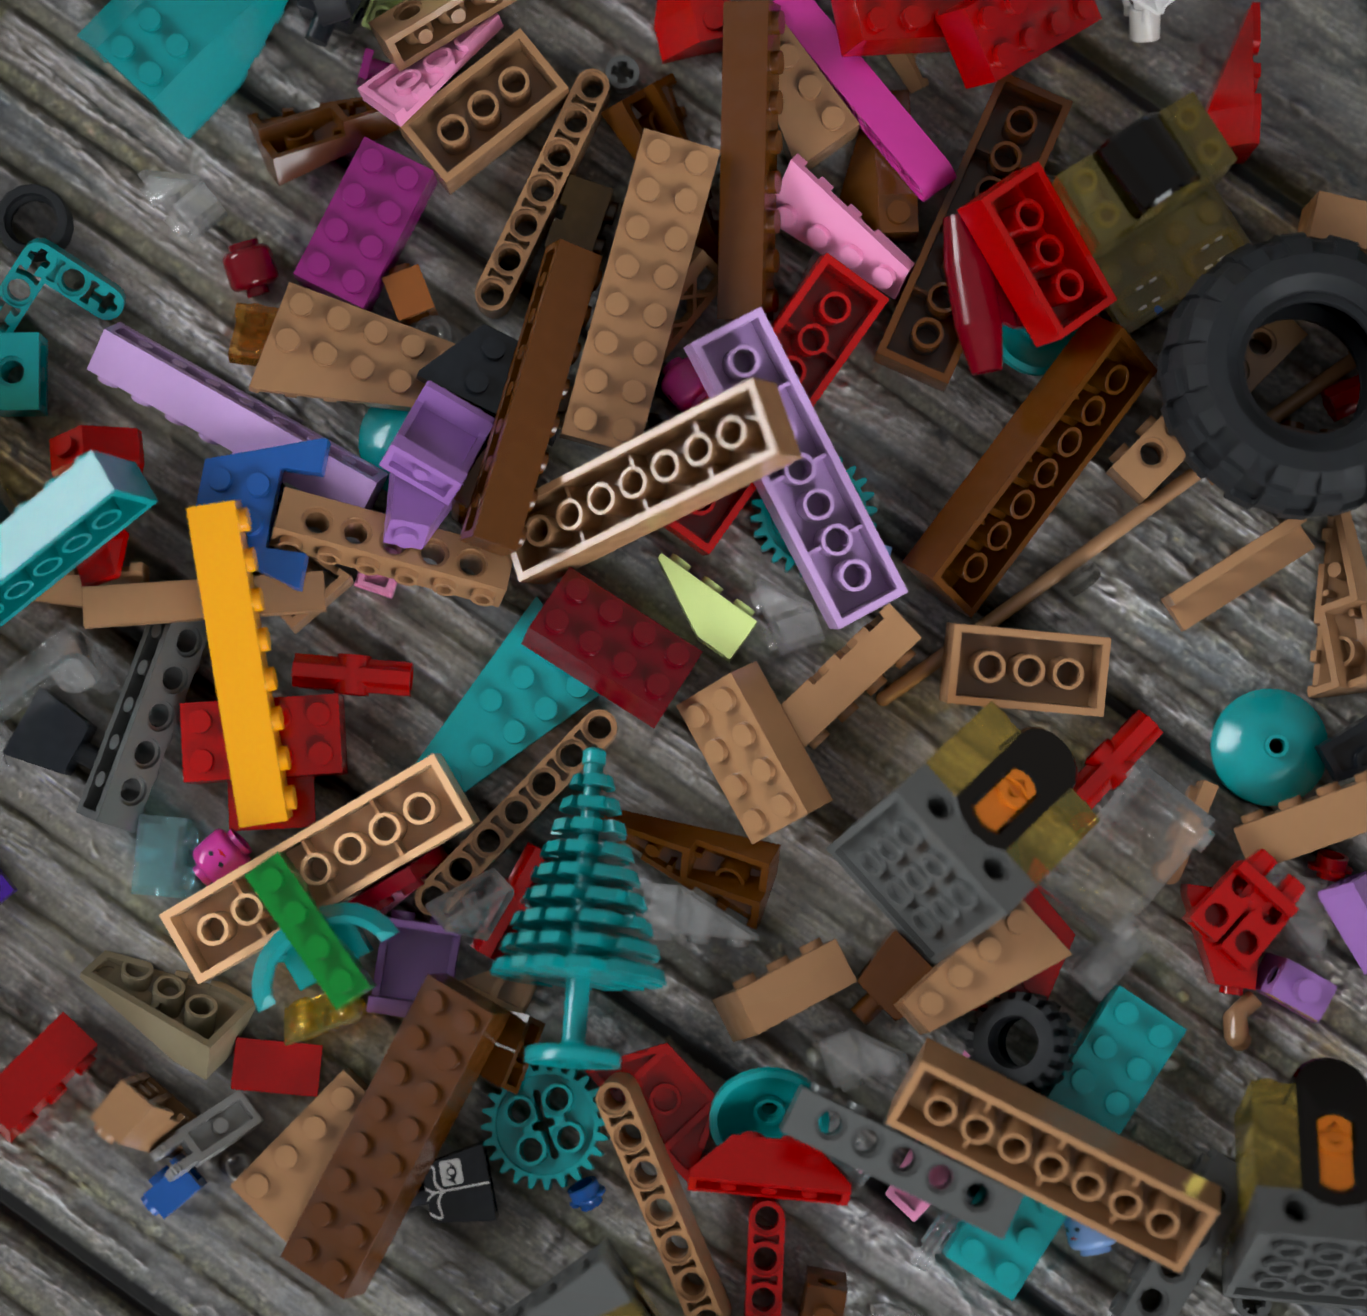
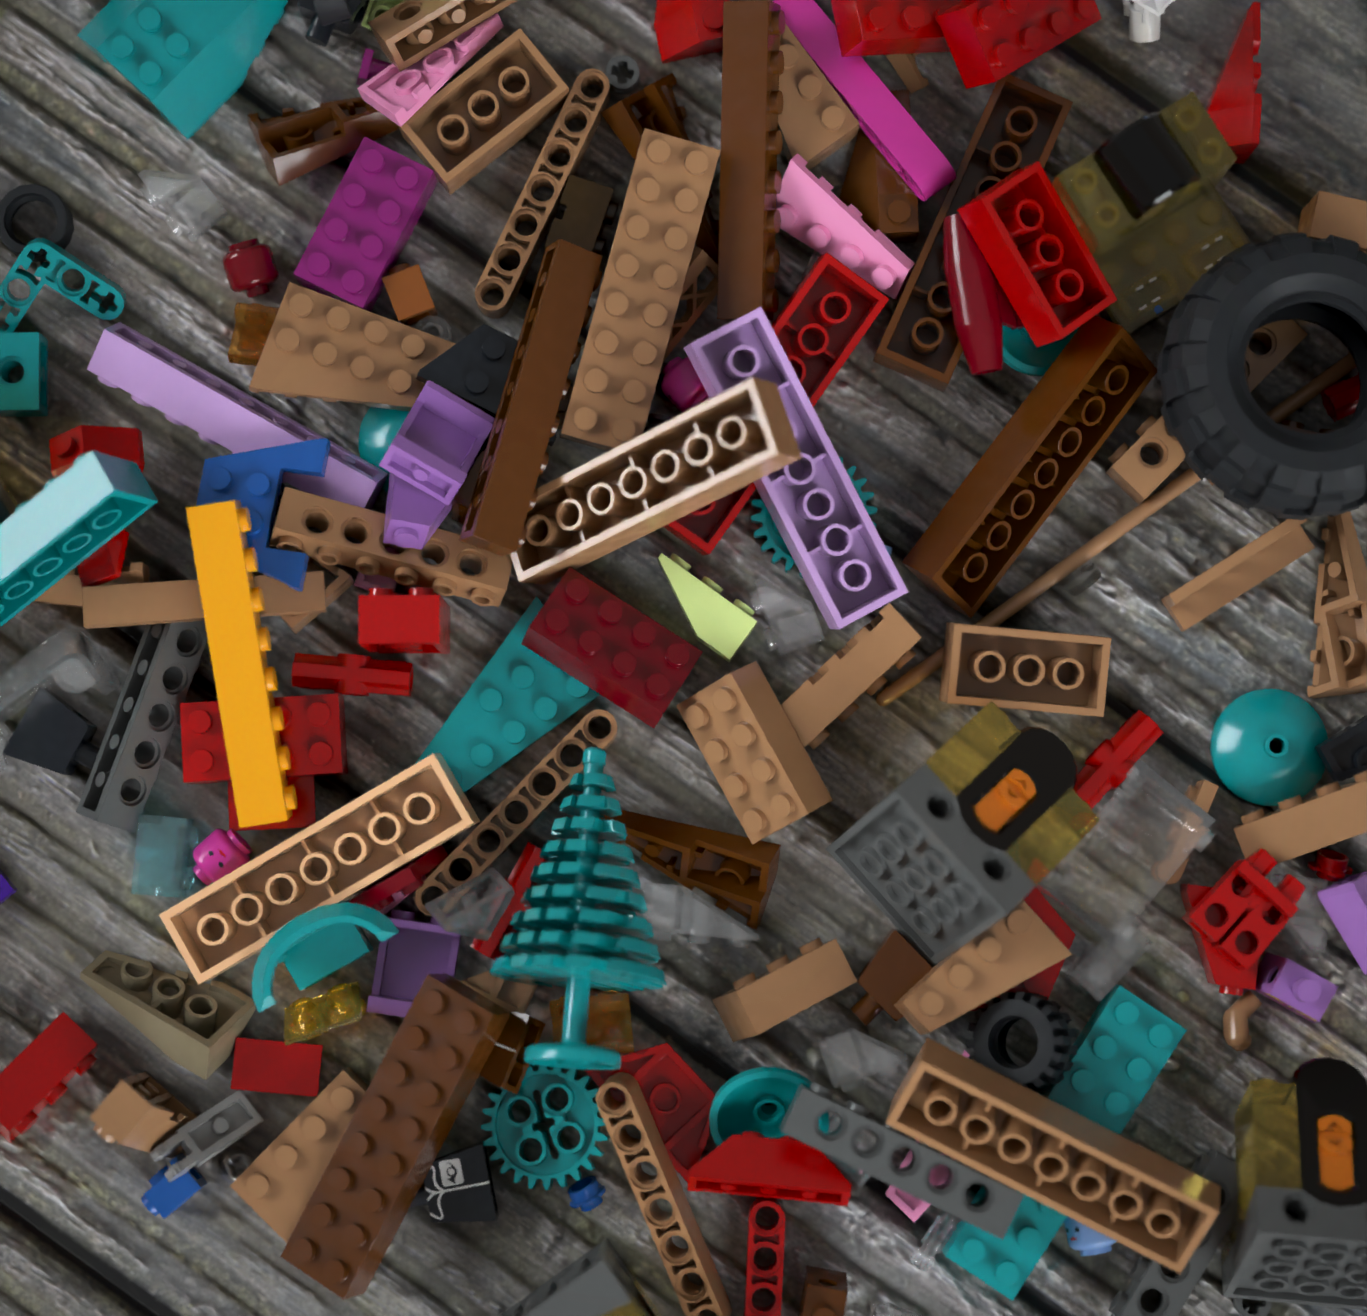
(308, 931): green arch -> none
(404, 622): none -> red brick
(607, 1023): none -> clear orange bracket

